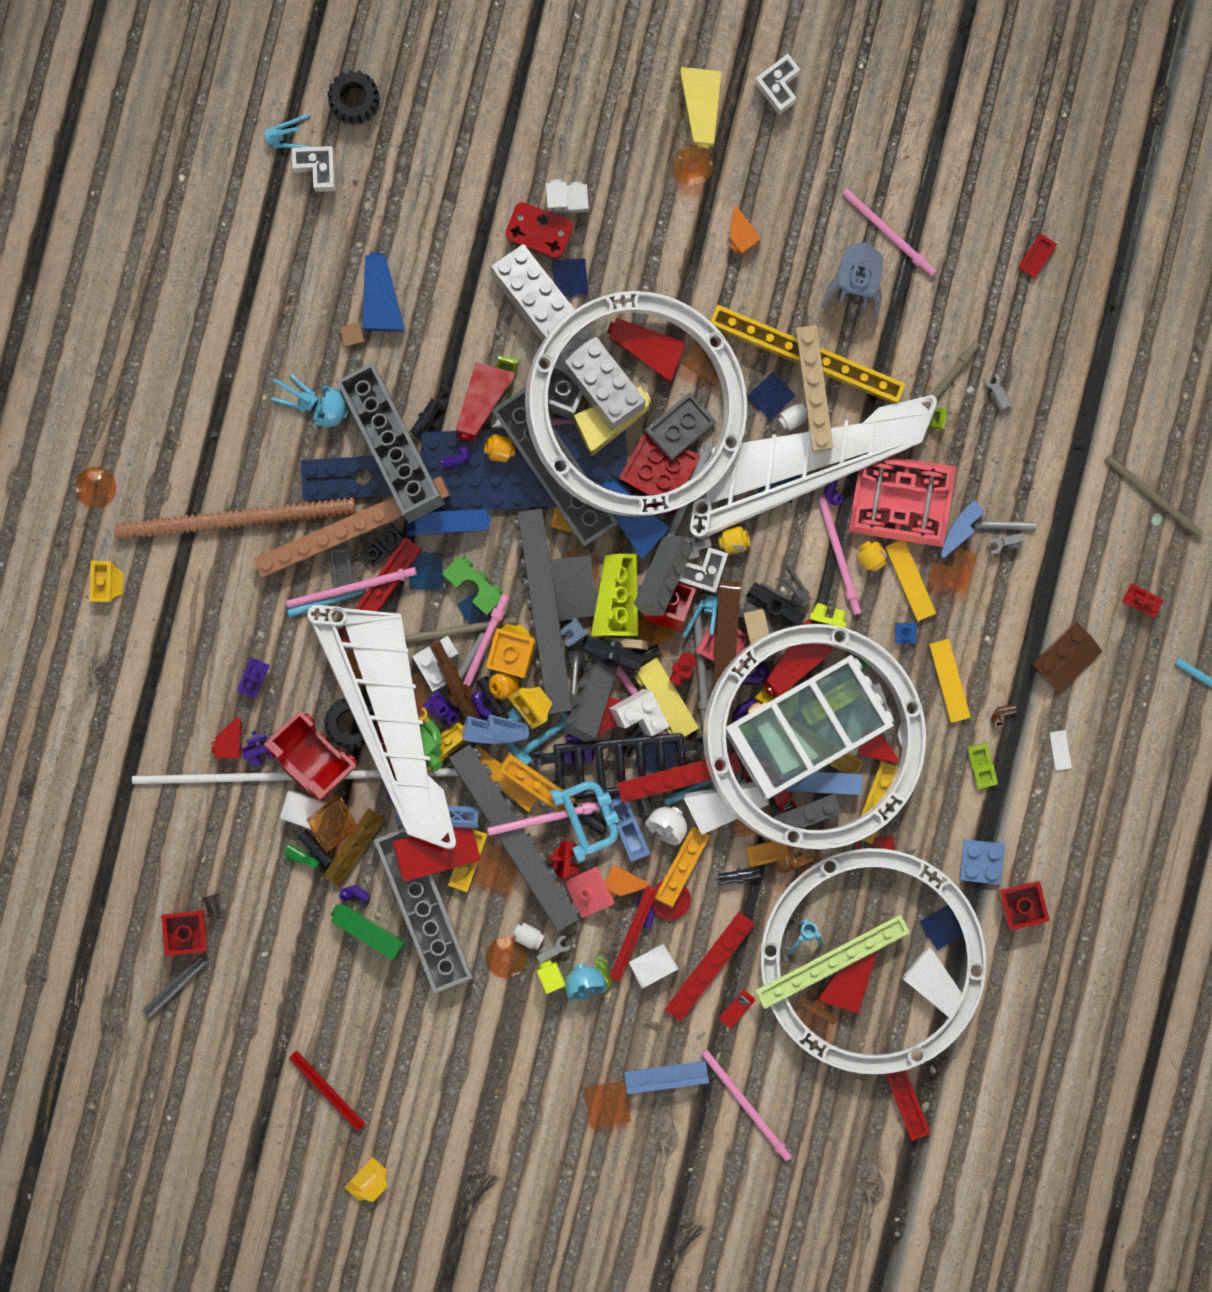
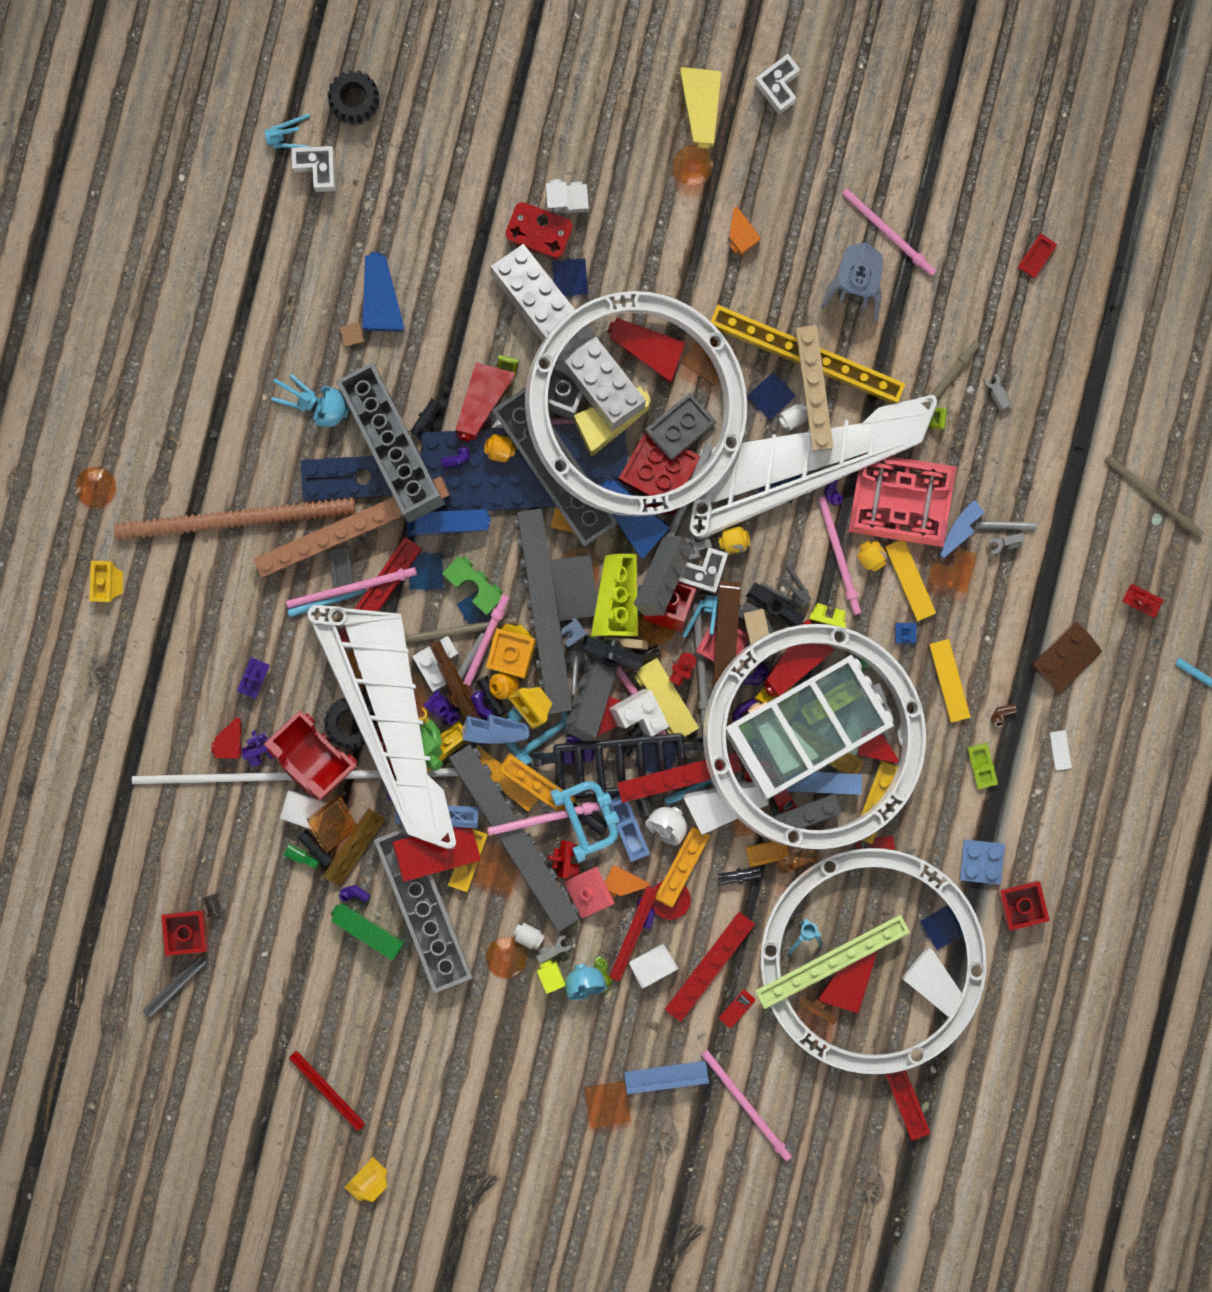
(382, 545): black slope -> none

